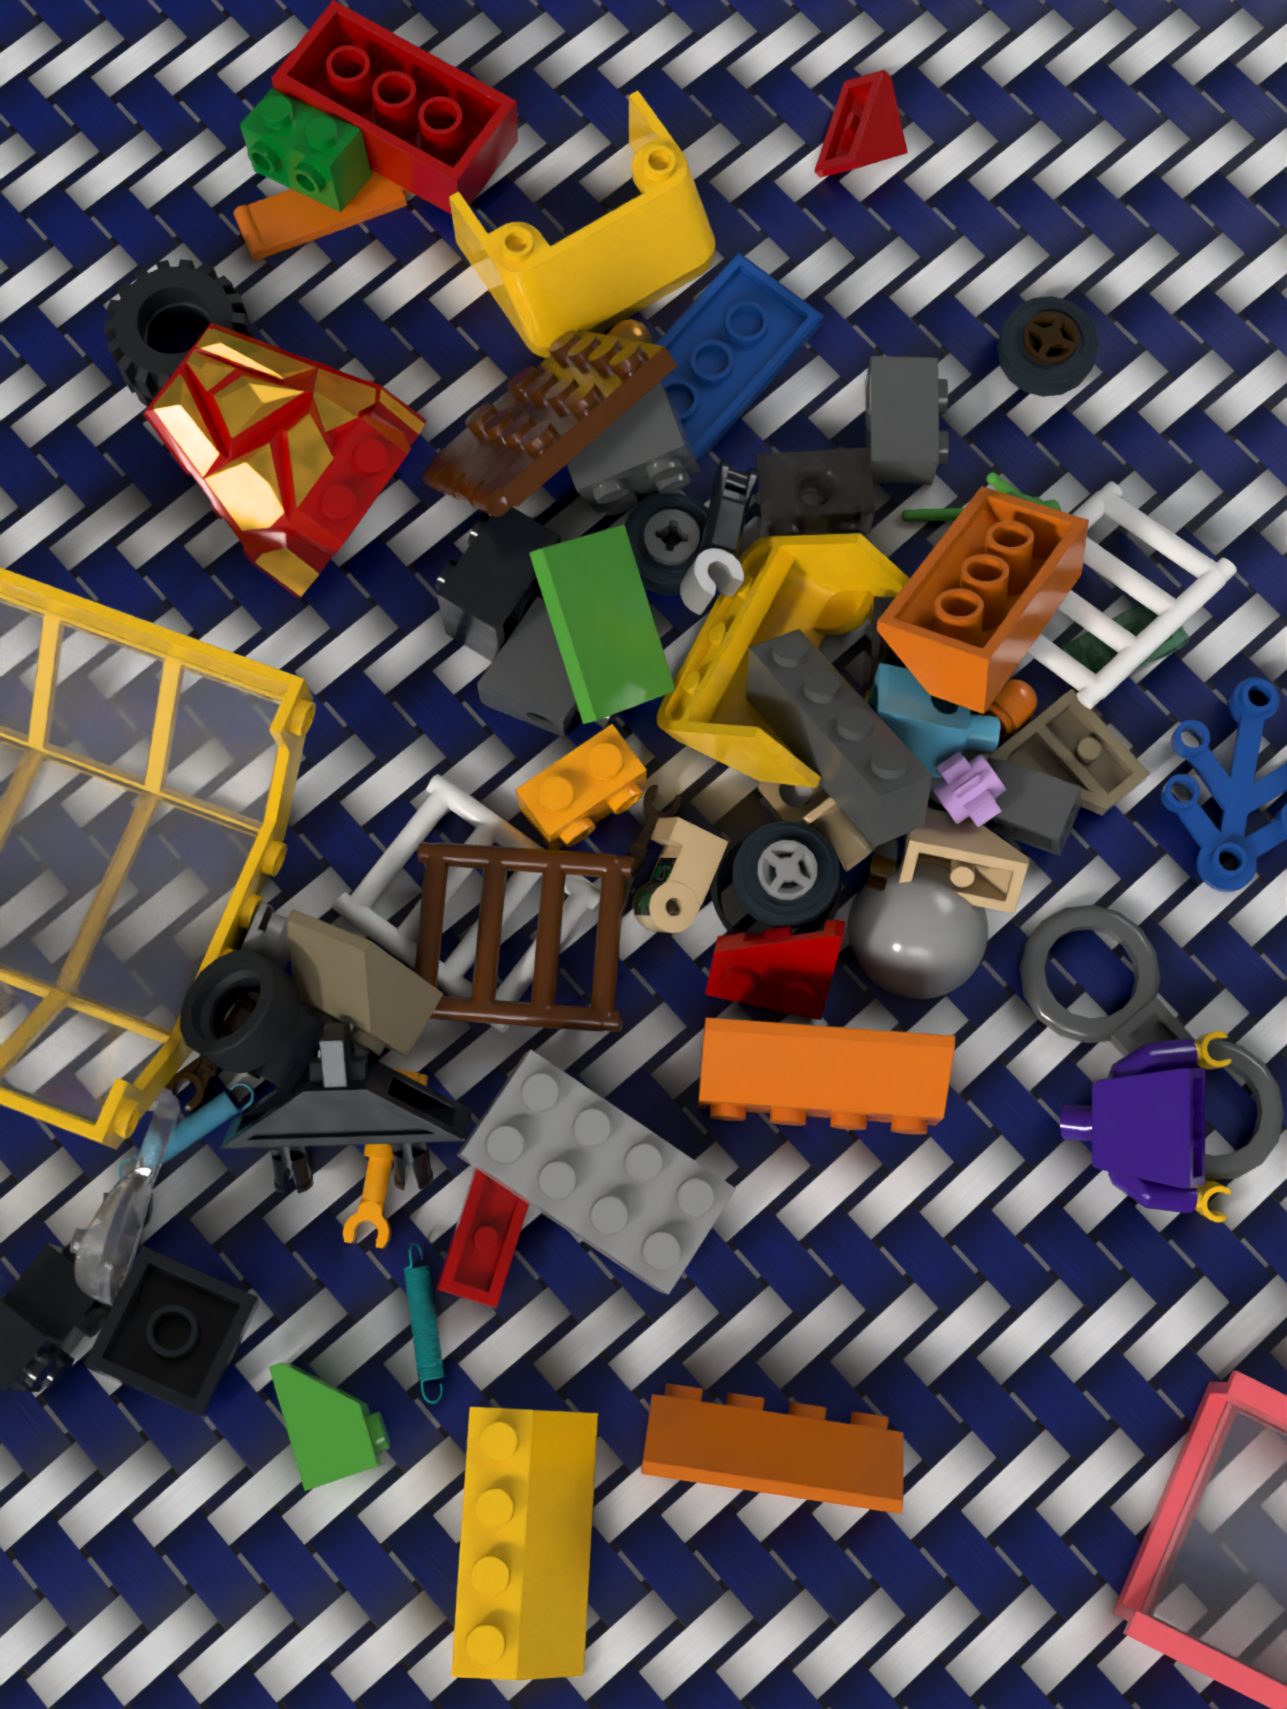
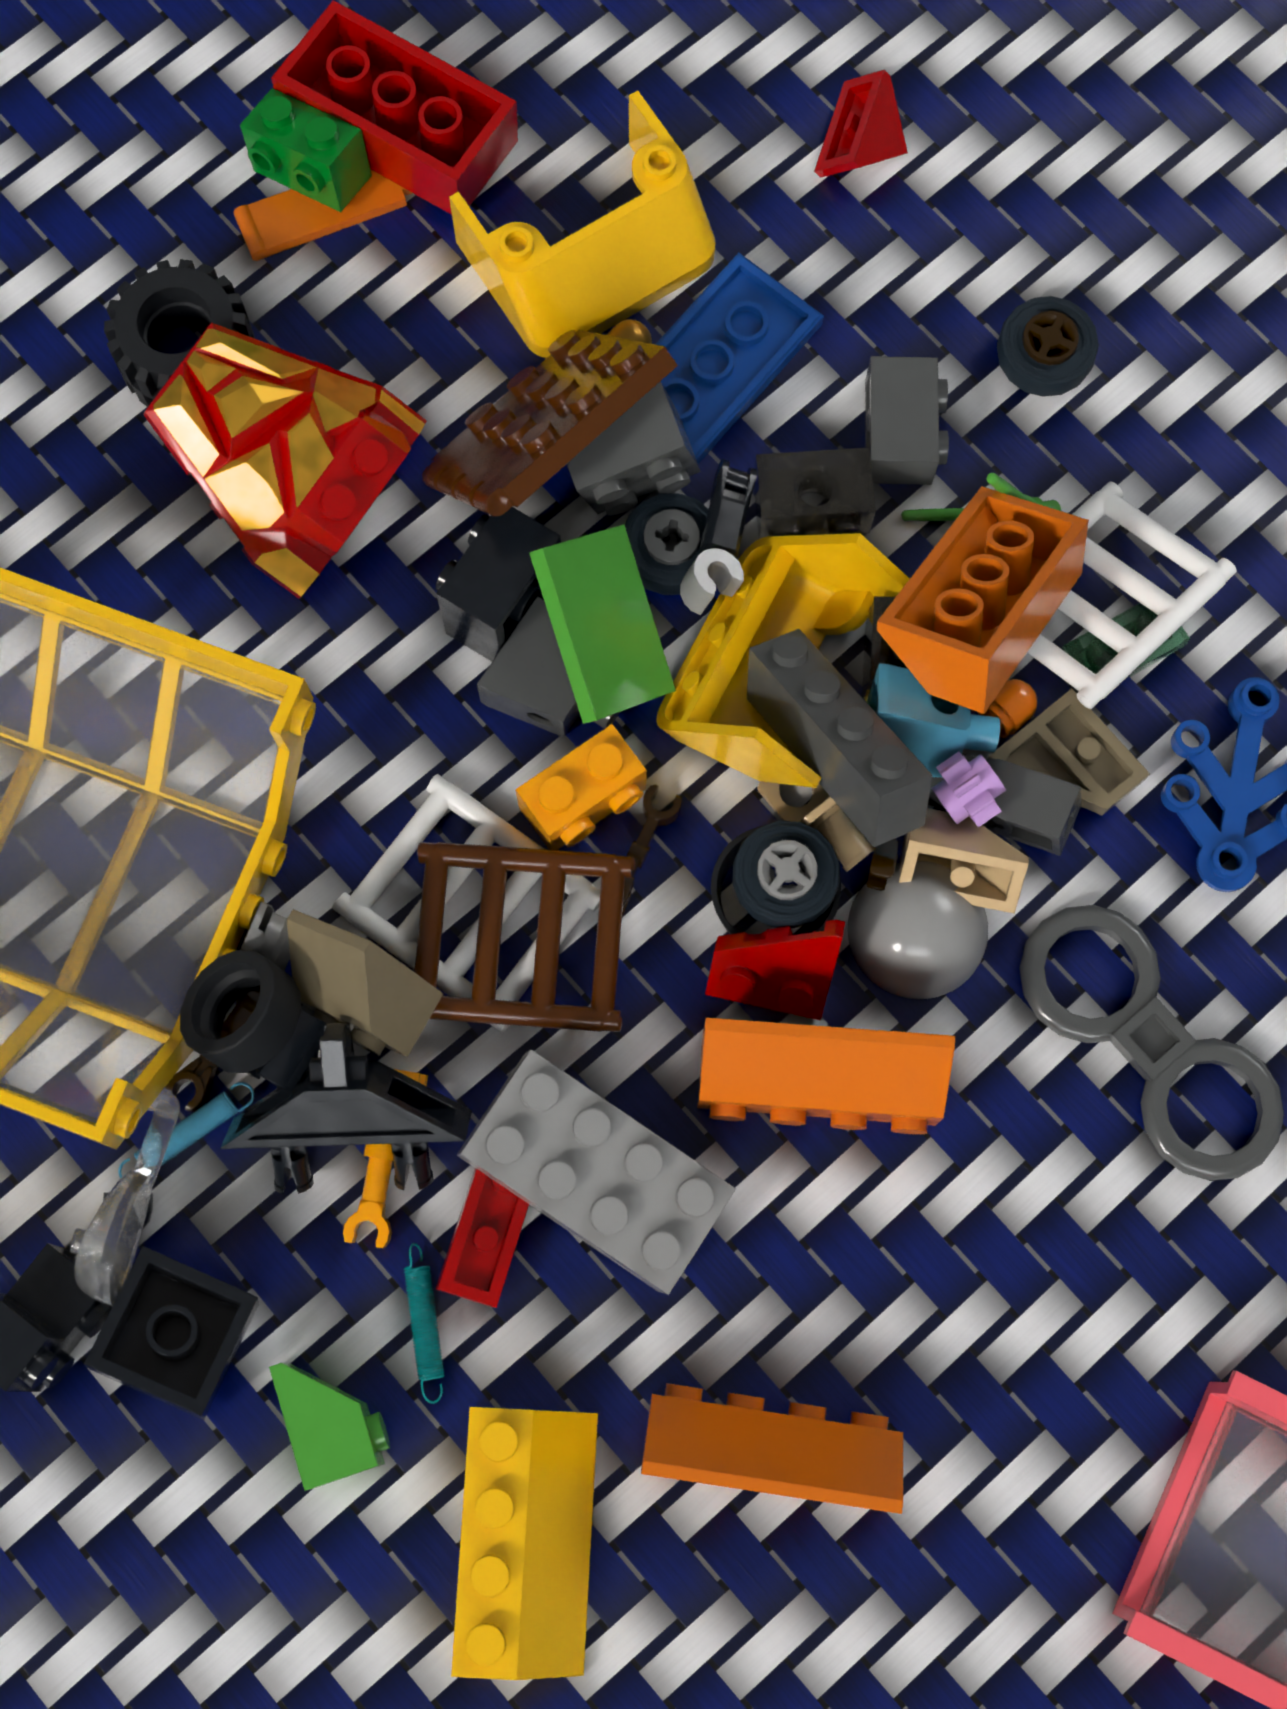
(680, 876): tan leg -> none
(1152, 1125): dark purple torso -> none

